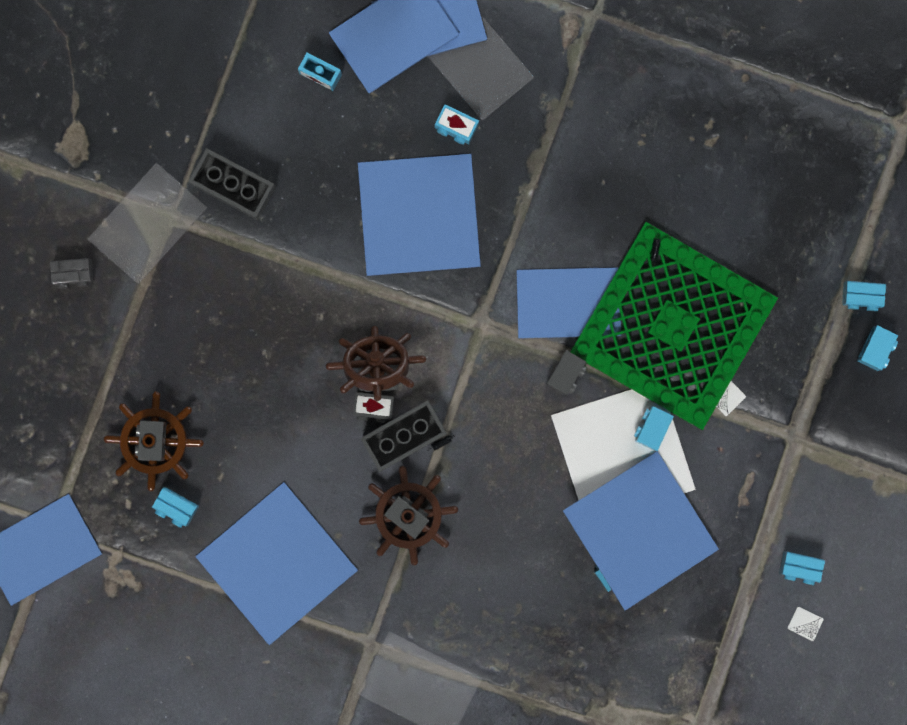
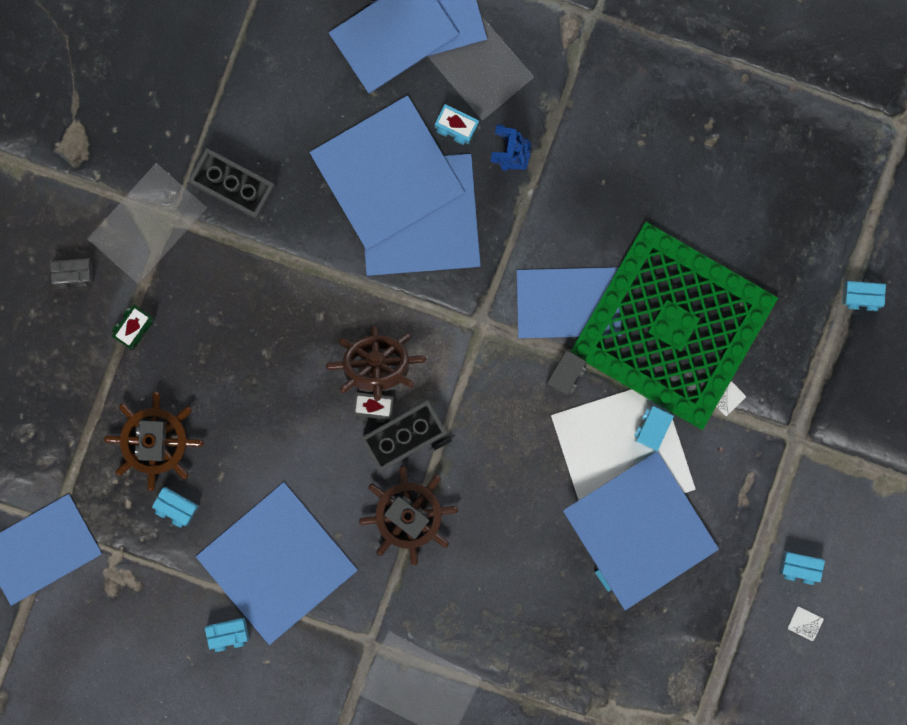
(132, 327): none -> brick
(227, 633): none -> medium azure brick
(320, 71): medium azure brick -> none
(387, 172): none -> medium blue piece
(518, 150): none -> blue piece
(655, 249): black piece -> none
(877, 348): medium azure brick -> none

